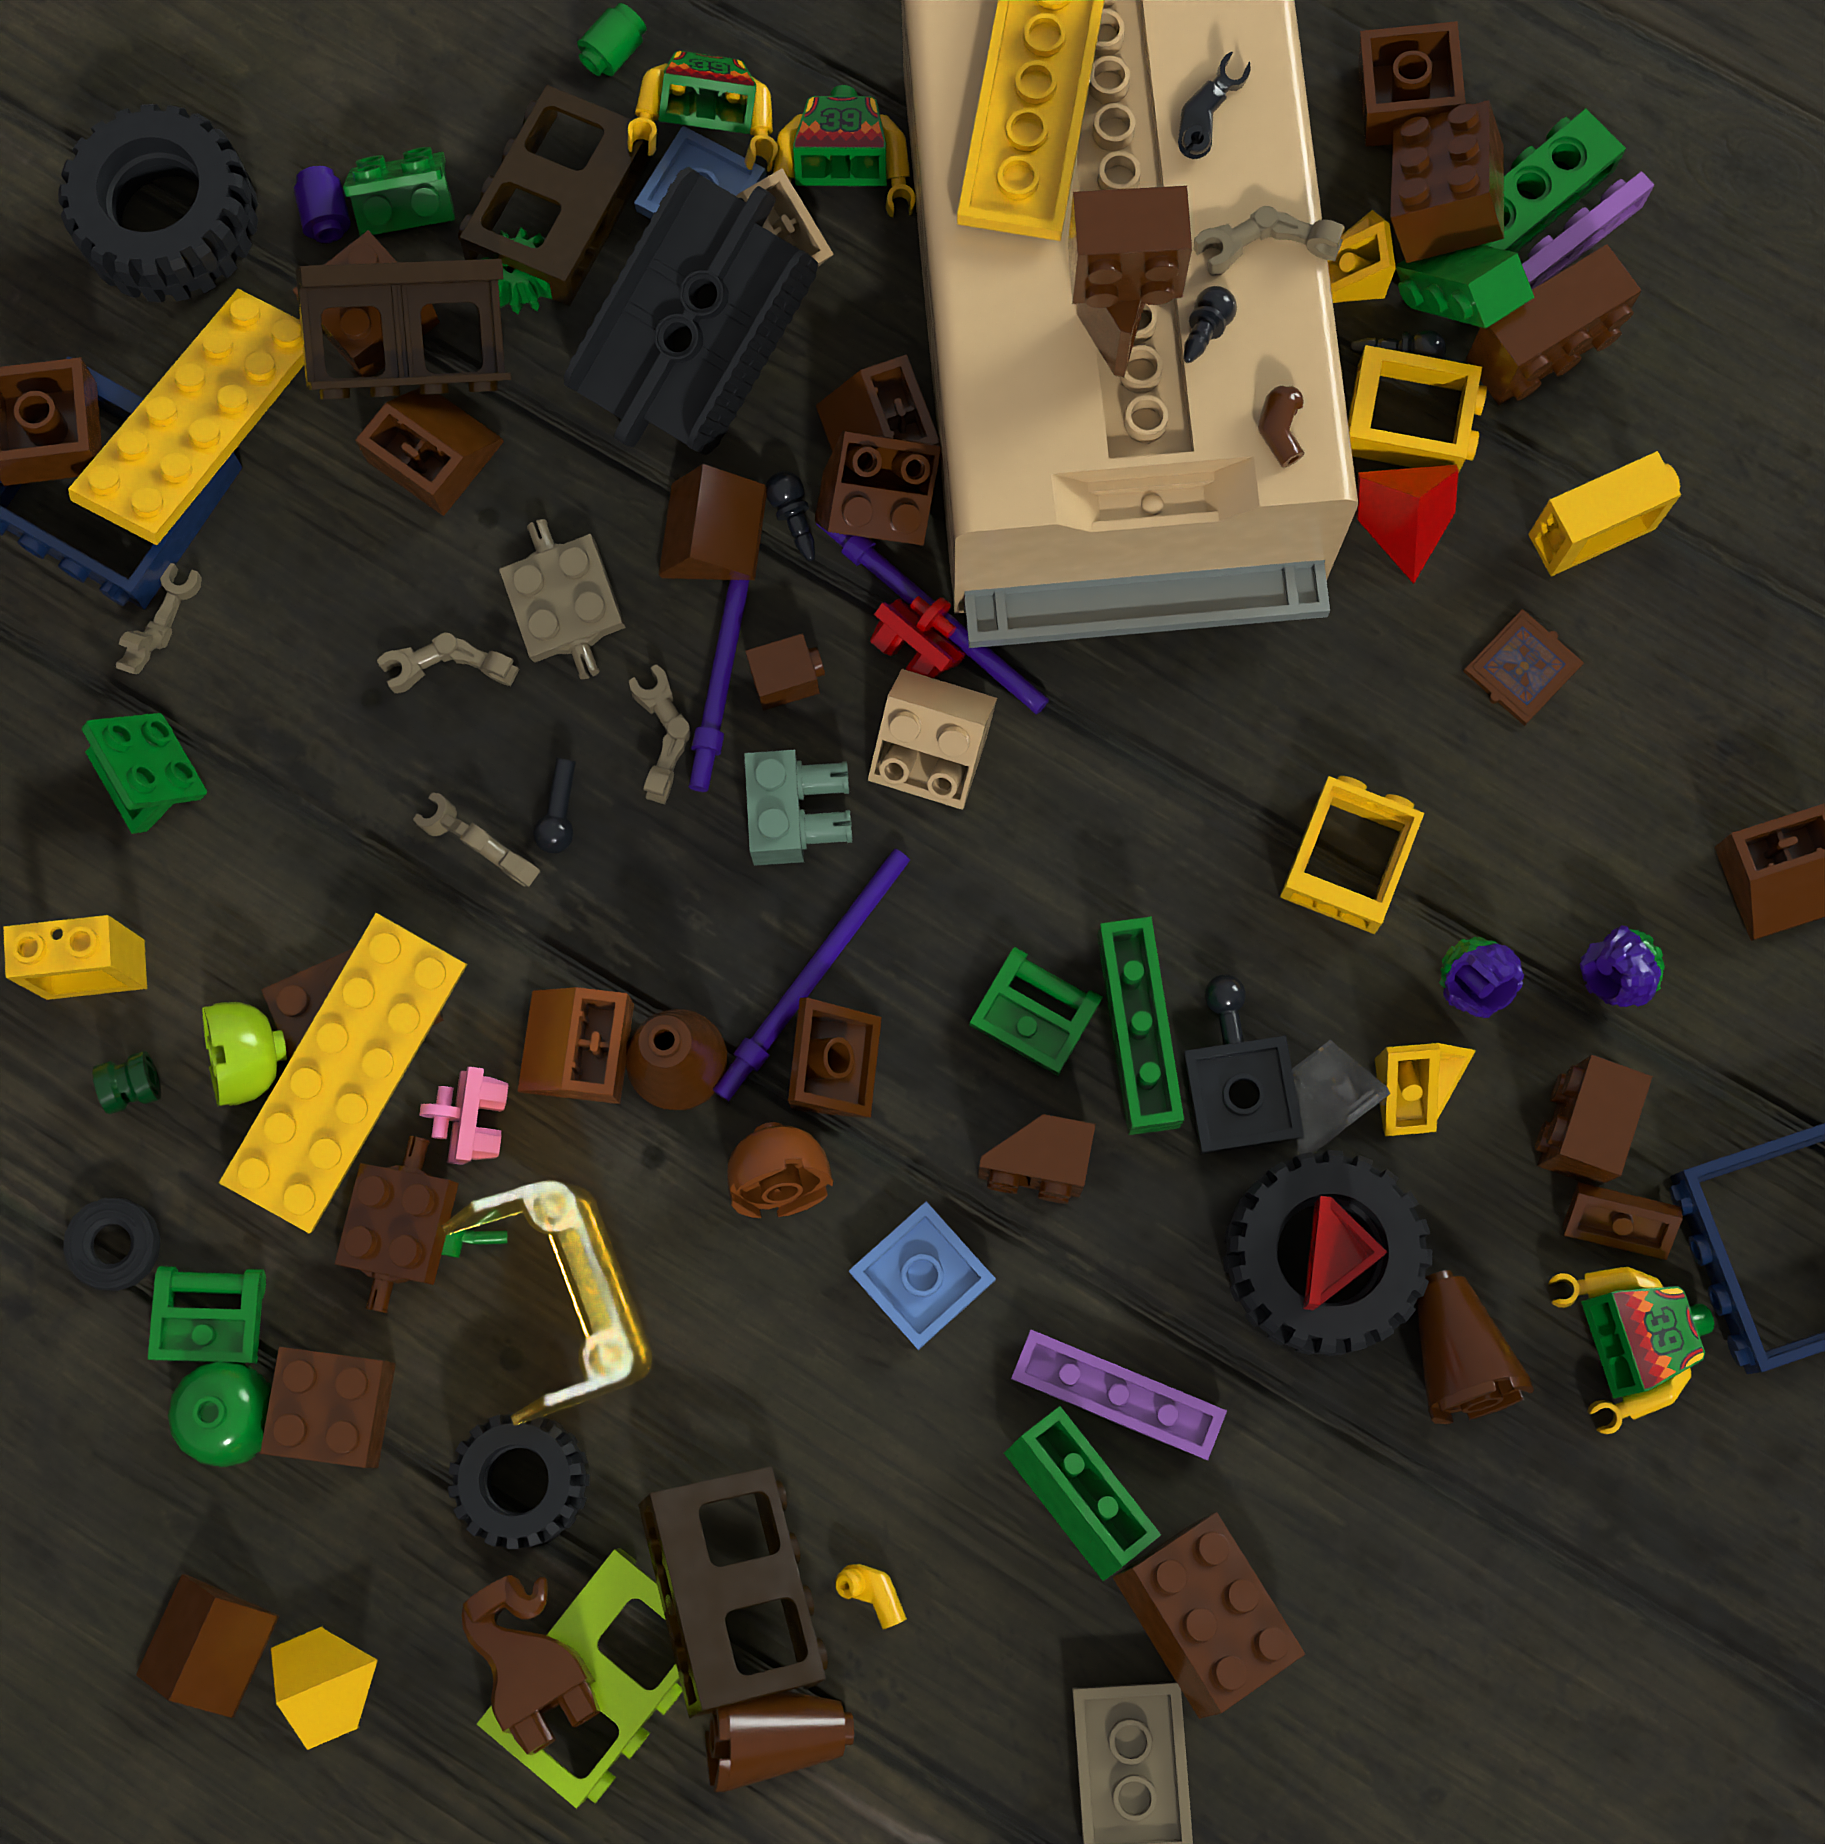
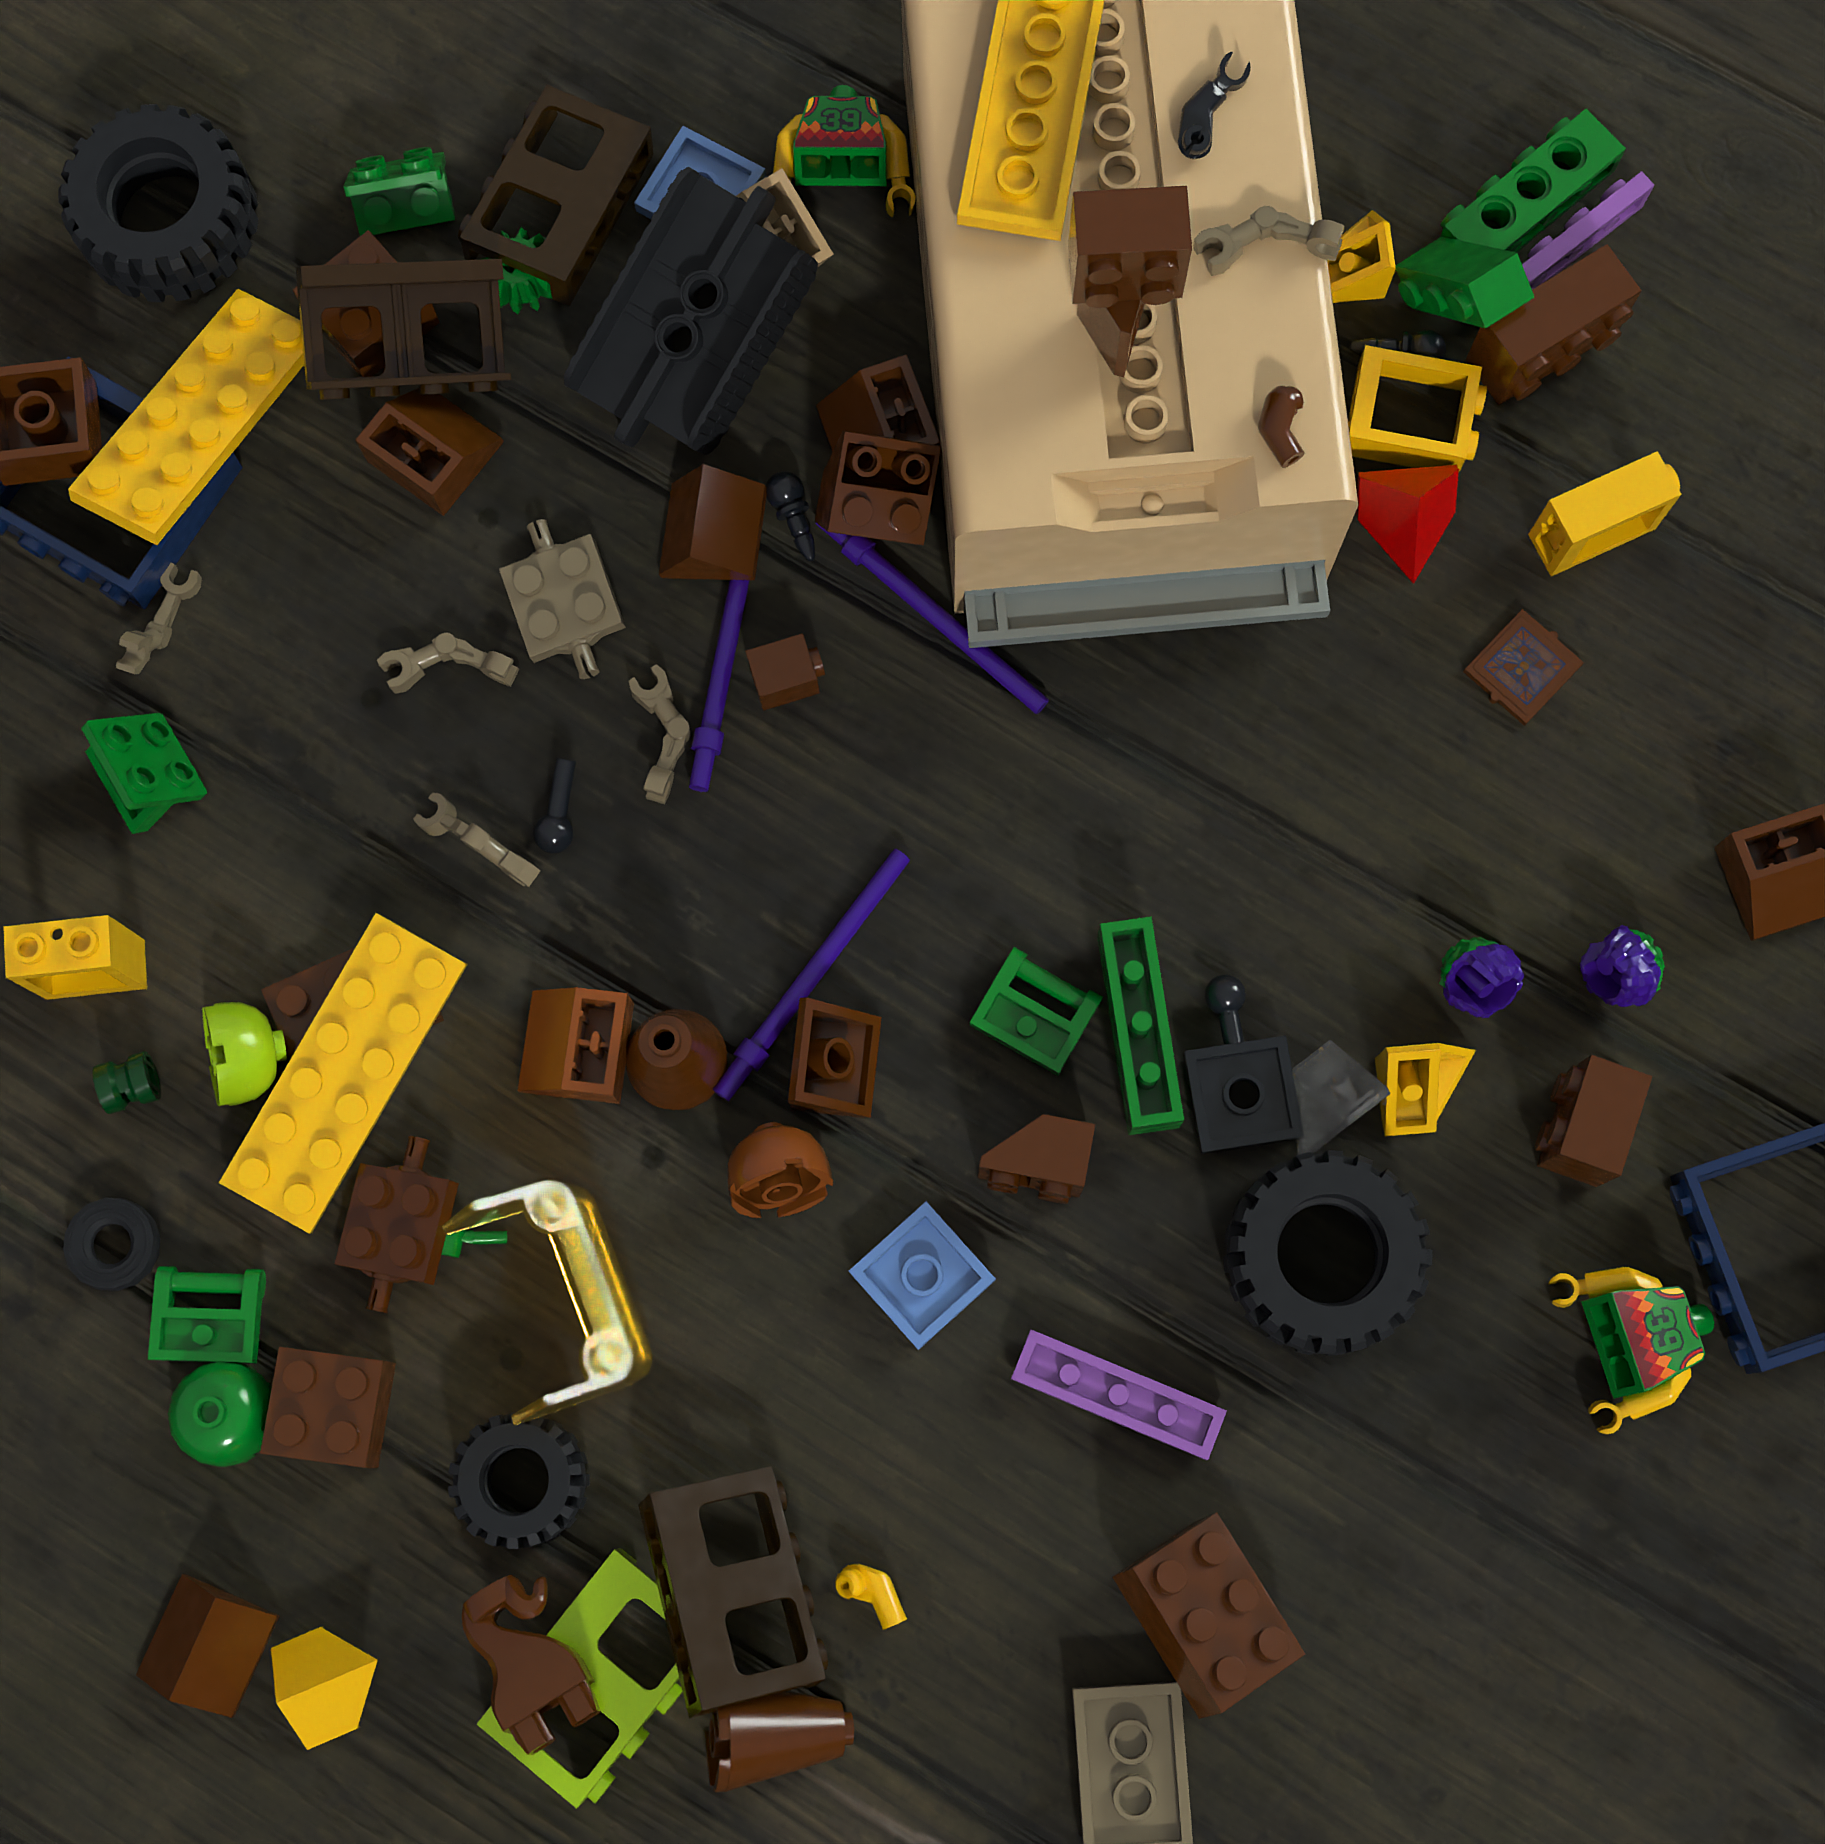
(321, 204): dark purple brick -> none
(466, 1139): bright pink hips -> none
(611, 40): green brick -> none
(705, 94): torso -> none
(775, 817): sand green brick -> none
(922, 628): red hips -> none
(931, 738): tan slope -> none
(1081, 1493): green brick -> none
(1211, 314): black bar -> none
(1335, 900): yellow window -> none
(1337, 1252): red slope -> none
(1408, 76): reddish brown brick -> none
(1447, 181): reddish brown brick -> none
(1465, 1353): reddish brown cone -> none
(1622, 1221): reddish brown plate -> none

